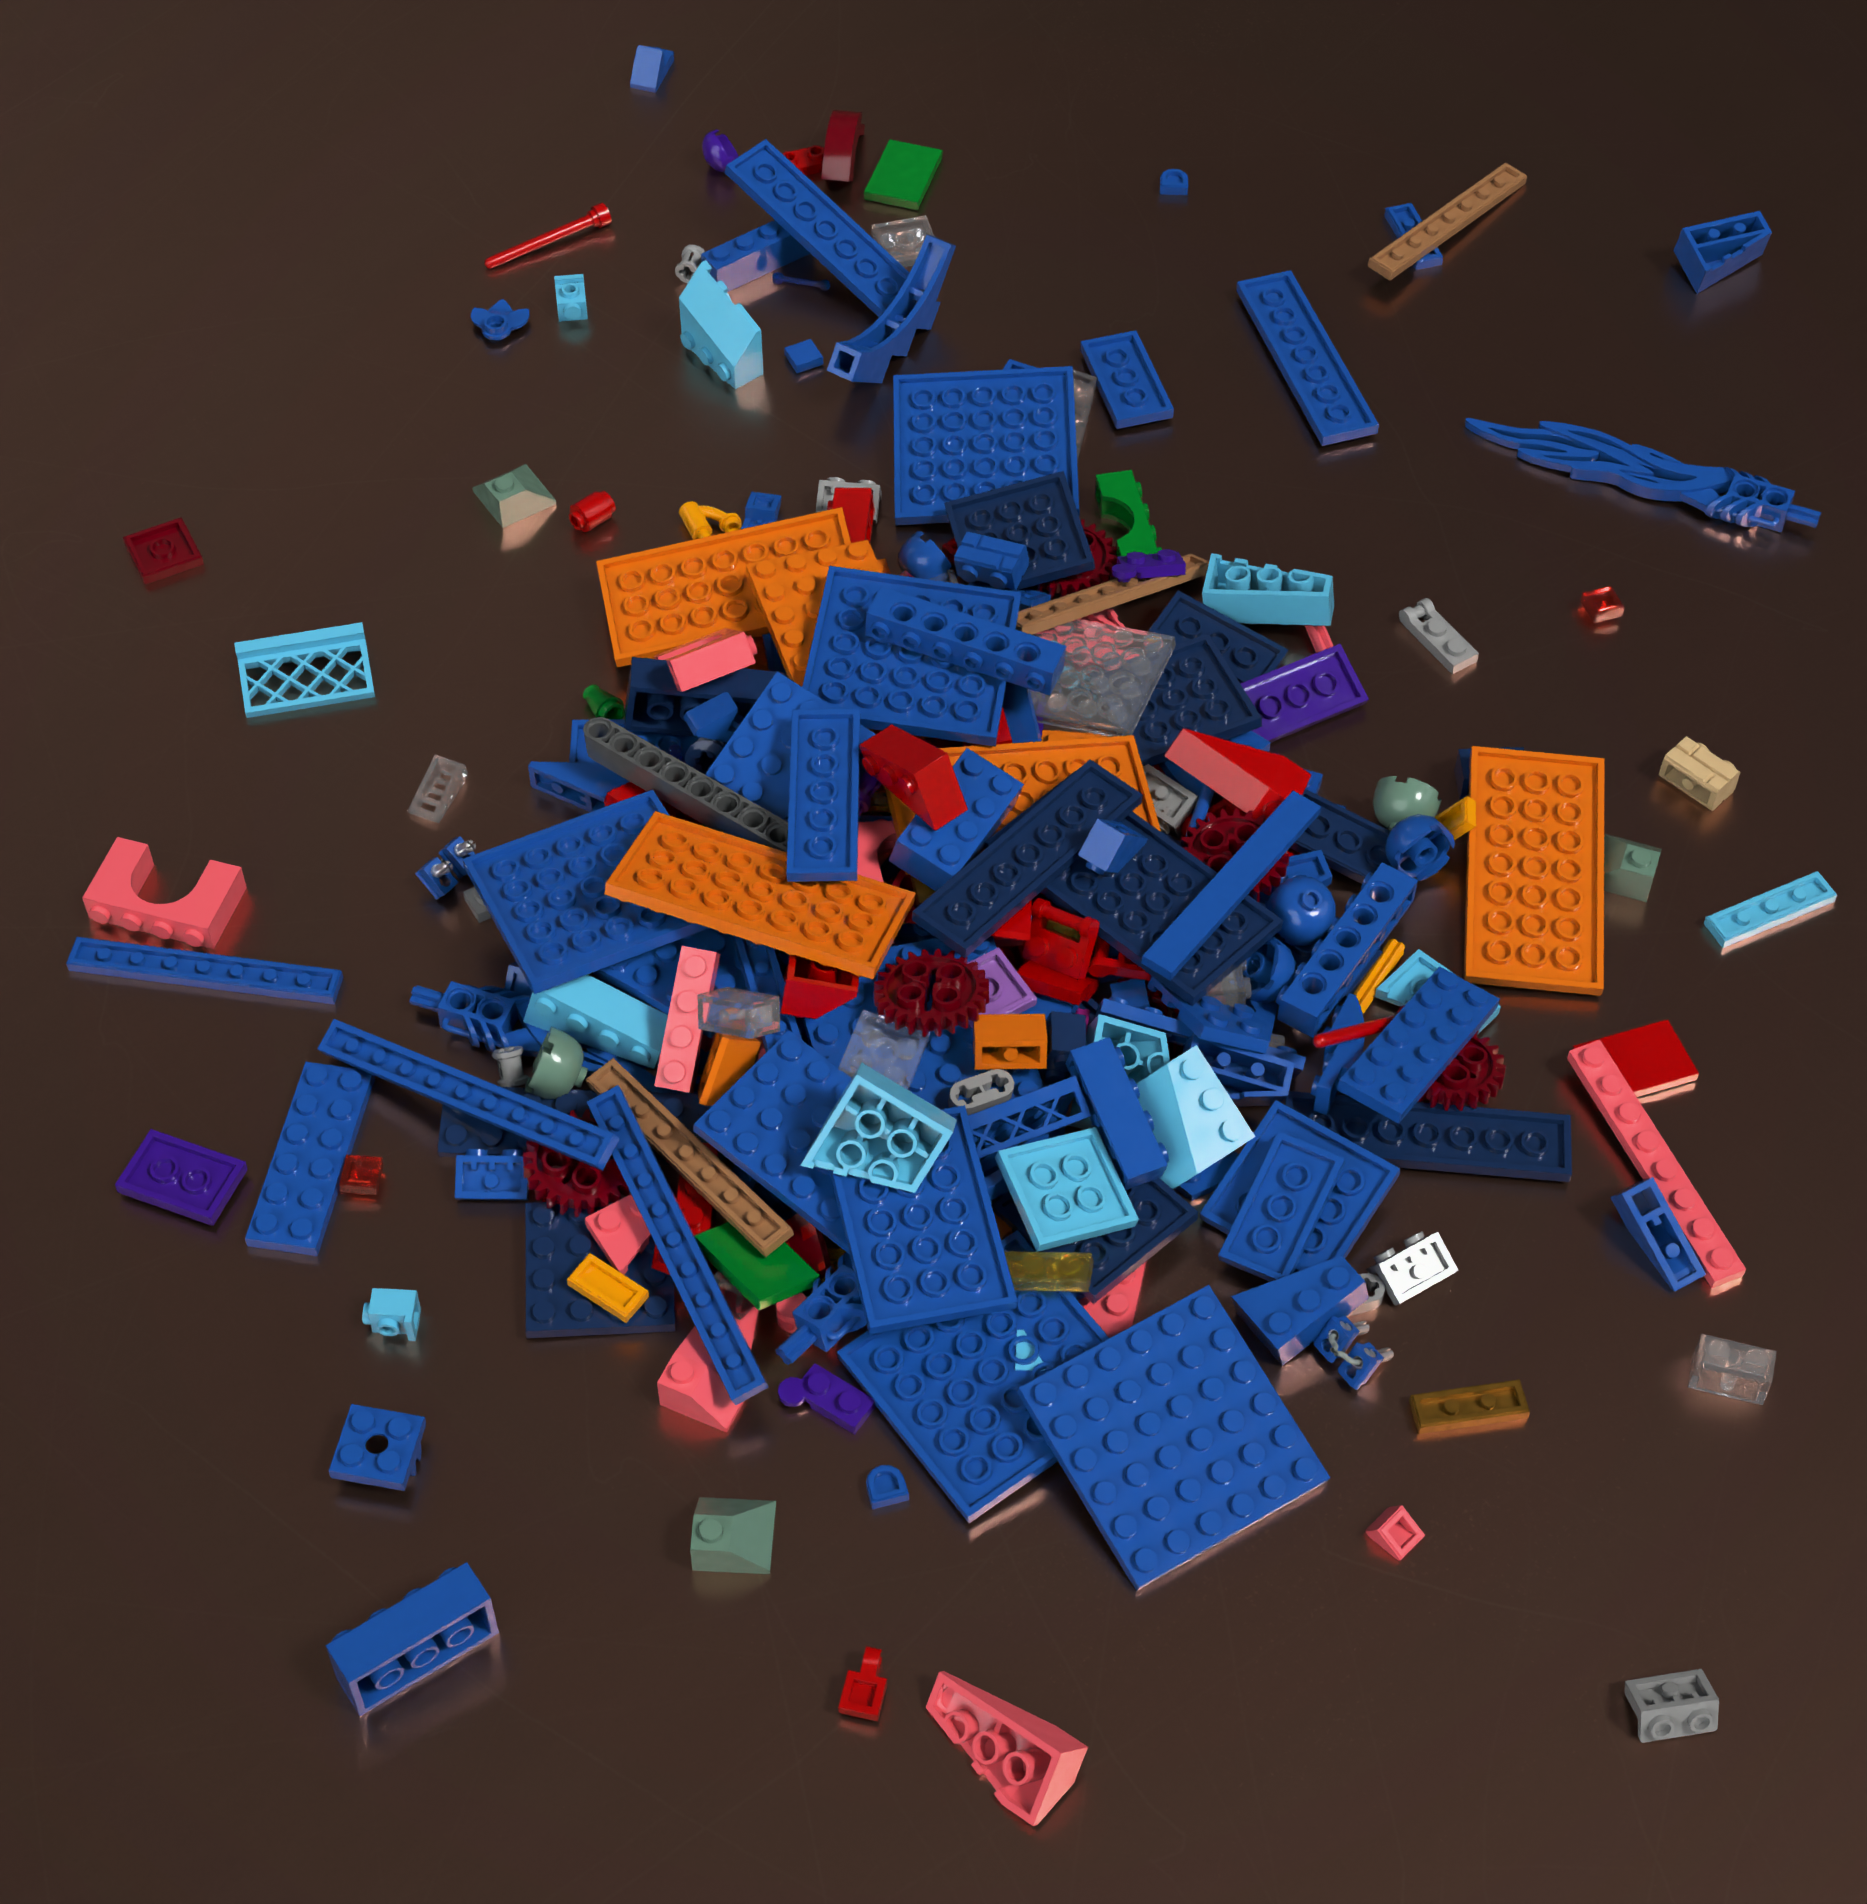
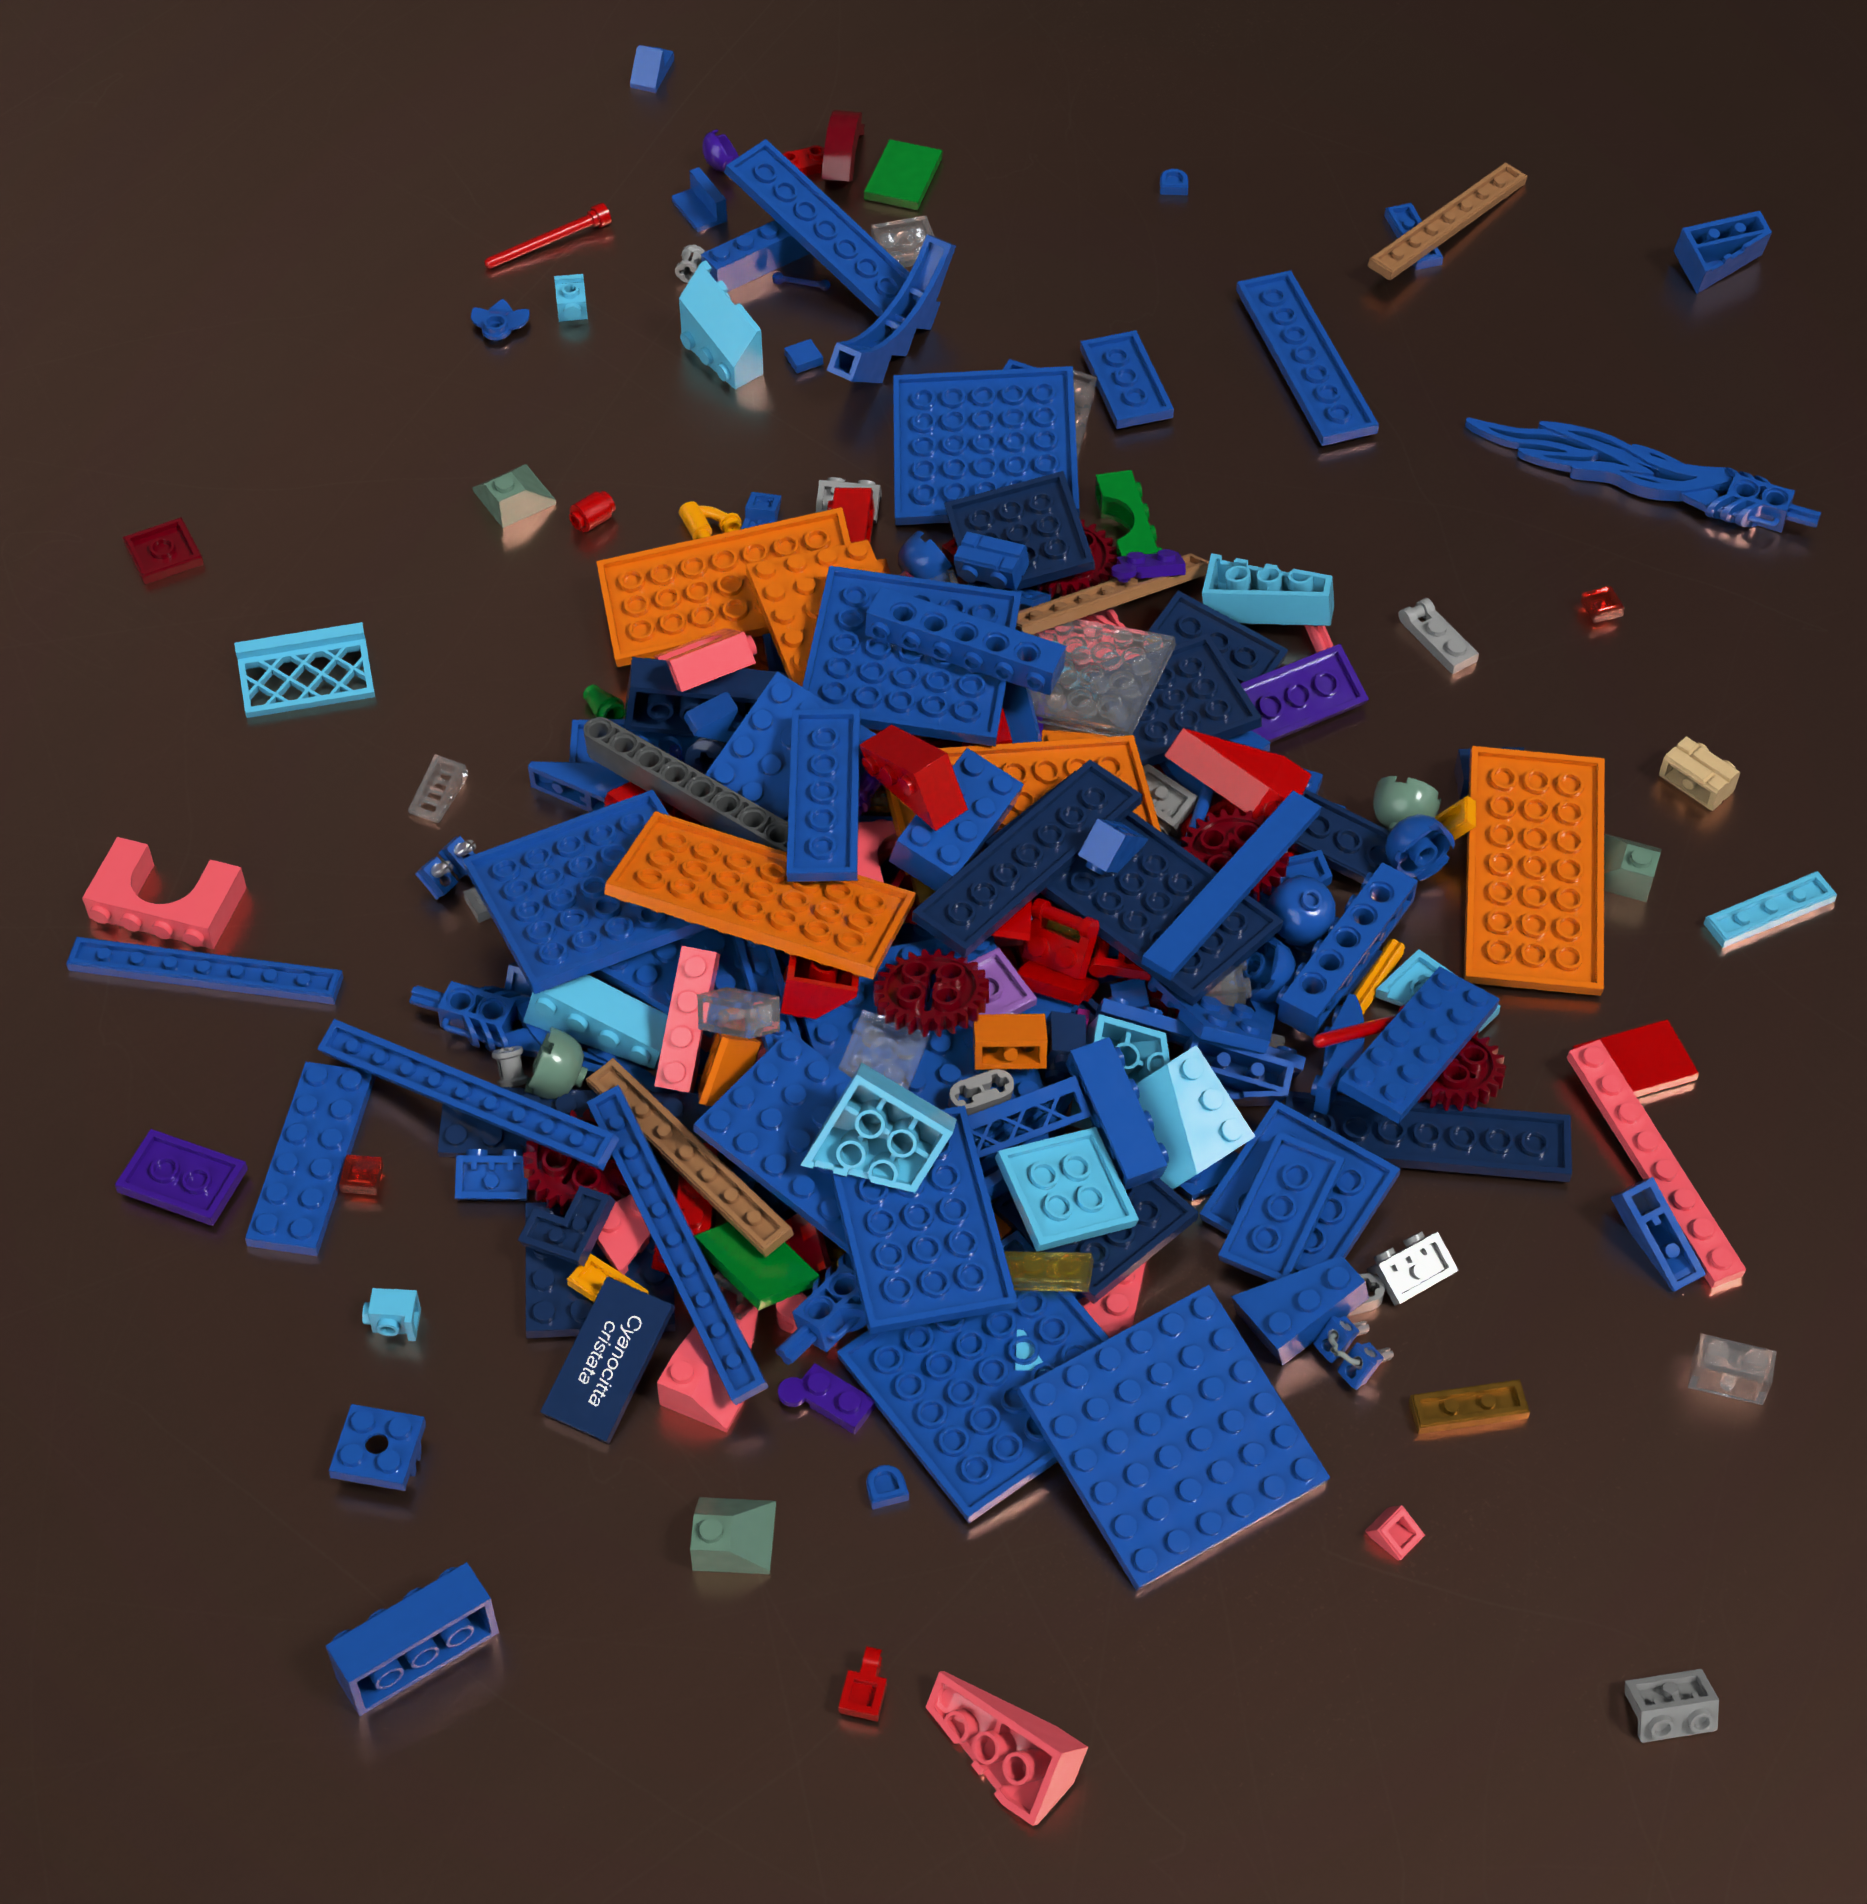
(573, 1235): none -> dark blue plate
(607, 1360): none -> dark blue tile
(703, 203): none -> blue panel

